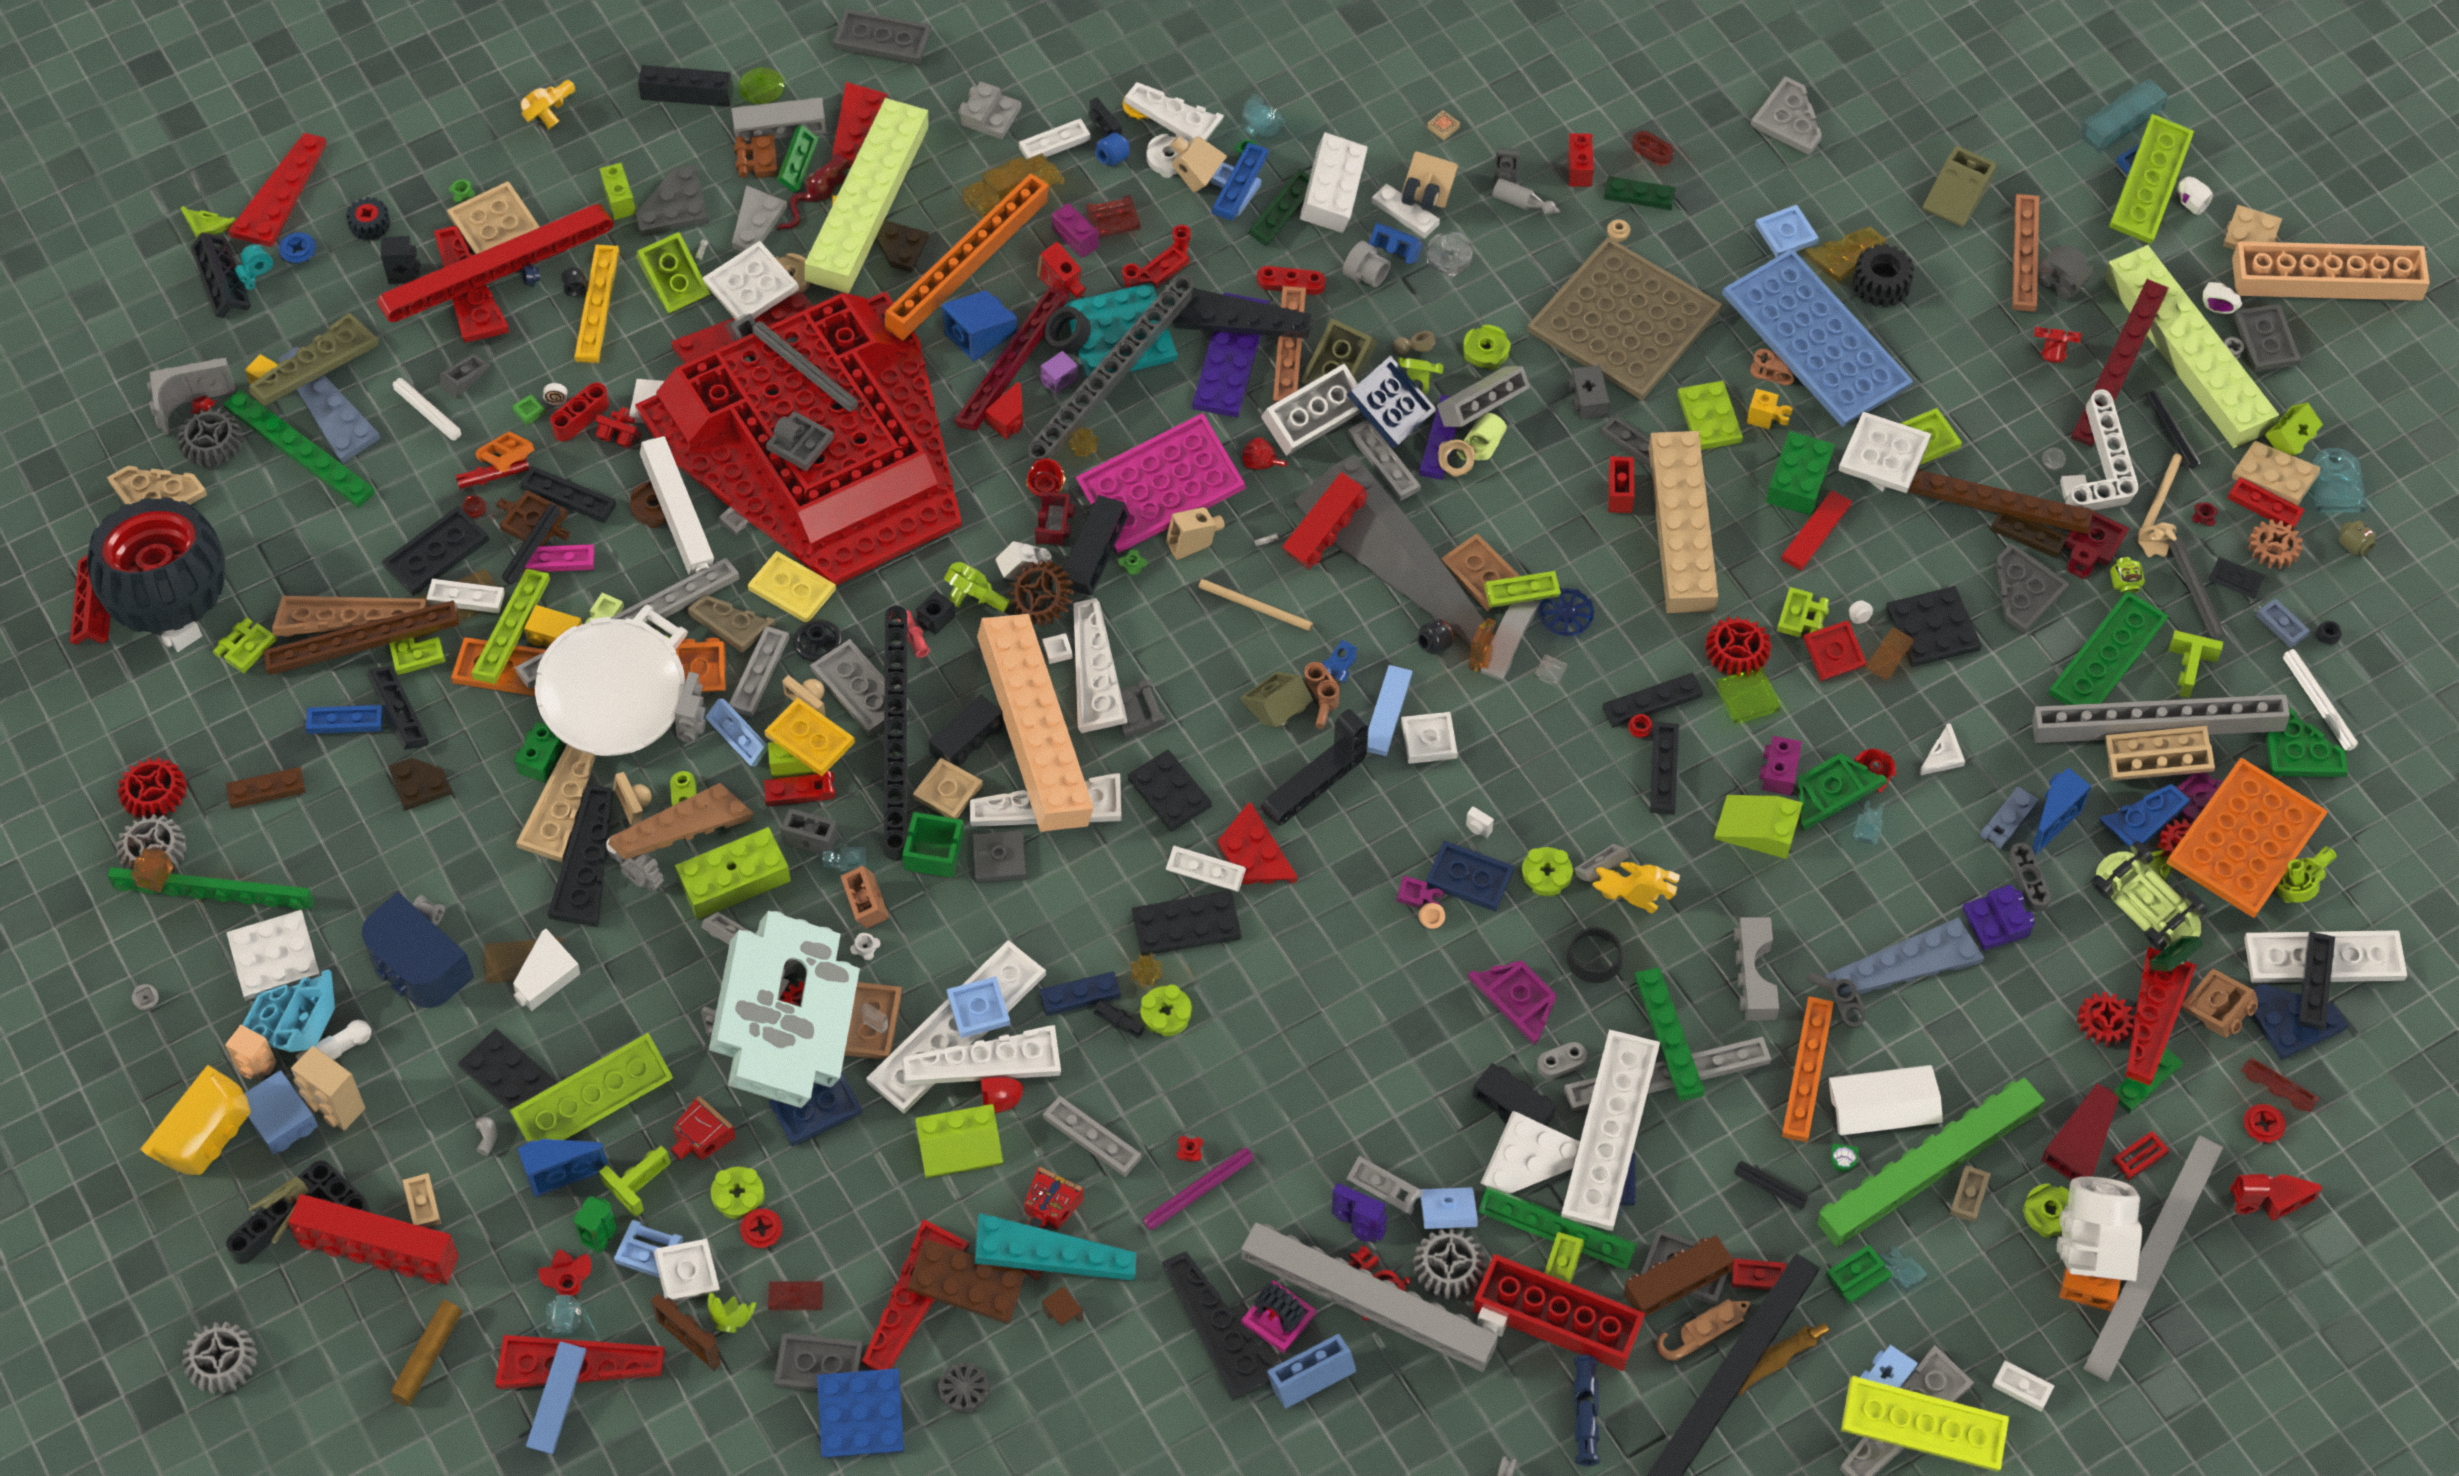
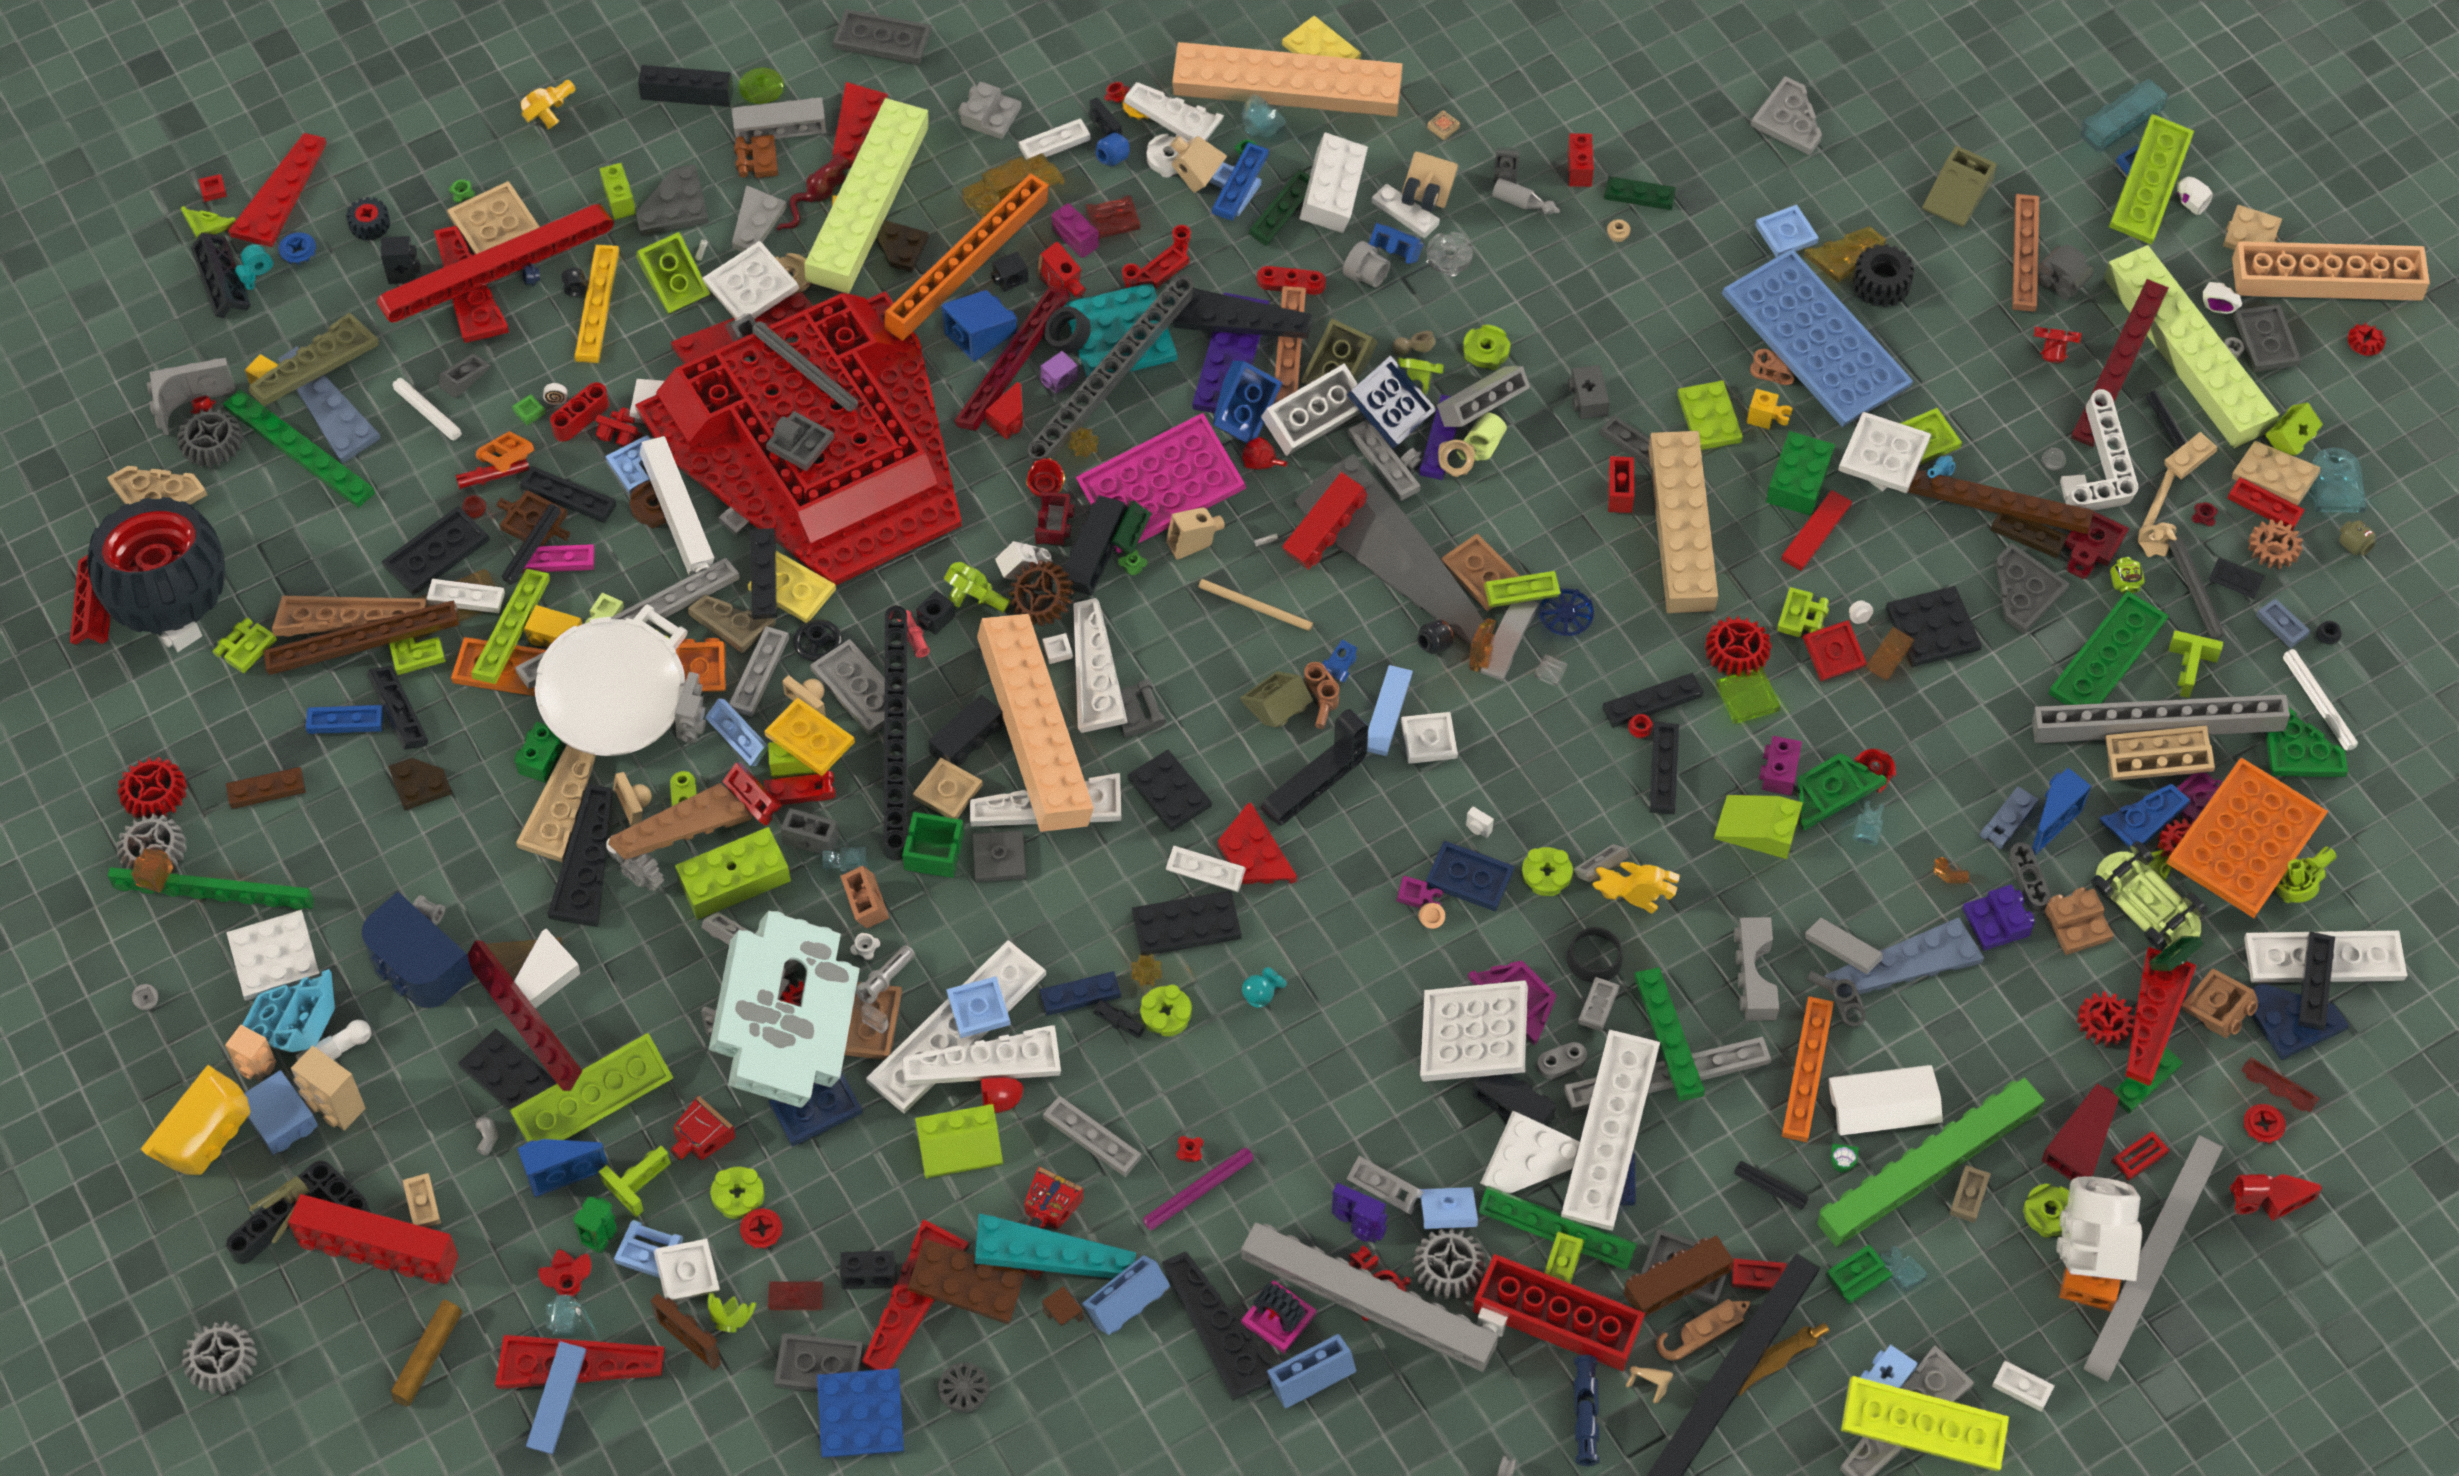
(212, 187): none -> red plate
(523, 1016): none -> dark red plate
(627, 465): none -> light blue plate
(751, 793): none -> red plate
(763, 573): none -> black plate
(797, 159): green plate -> none
(867, 1270): none -> black brick
(879, 980): none -> light grey pin
(1010, 271): none -> black brick
(1116, 92): none -> red plate
(1126, 1295): none -> medium blue brick
(1130, 527): none -> dark green plate
(1244, 399): none -> blue slope
(1259, 989): none -> teal piece
(1287, 79): none -> light nougat brick
(1318, 39): none -> light yellow plate
(1411, 458): none -> light grey plate
(1474, 1031): none -> white plate
(1598, 1004): none -> light grey plate
(1624, 318): dark tan plate -> none
(1655, 148): clear red plate -> none
(1658, 1377): none -> tan piece
(1844, 945): none -> light grey tile
(1943, 466): none -> dark azure plate
(1944, 754): white tile -> none
(1947, 874): none -> clear orange arm
(2078, 920): none -> medium nougat plate
(2190, 455): none -> tan plate
(2370, 347): none -> red gear

